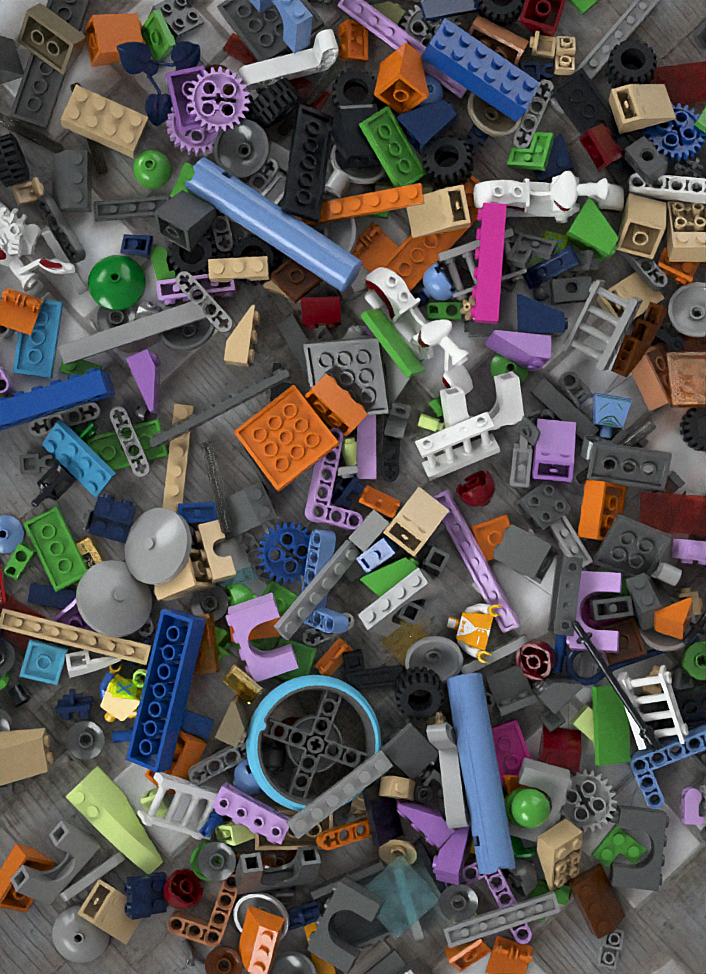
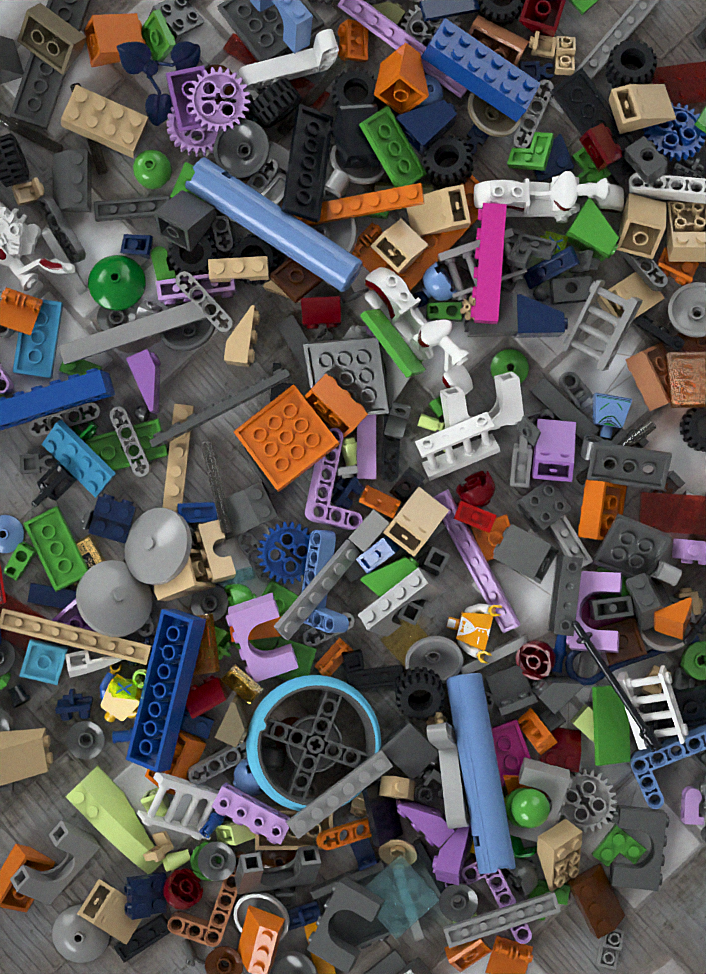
(92, 875): light grey beam -> none
(143, 938): none -> black tile
(163, 846): none -> tan bracket
(175, 860): none -> yellowish green cone
(206, 696): none -> dark red slope
(364, 853): none -> dark blue bracket
(399, 246): none -> tan slope
(406, 485): none -> black slope
(474, 516): none -> red panel
(523, 349): medium lavender slope -> none
(536, 731): none -> orange hinge
(589, 173): none -> bright green plate
(636, 345): reddish brown slope -> none

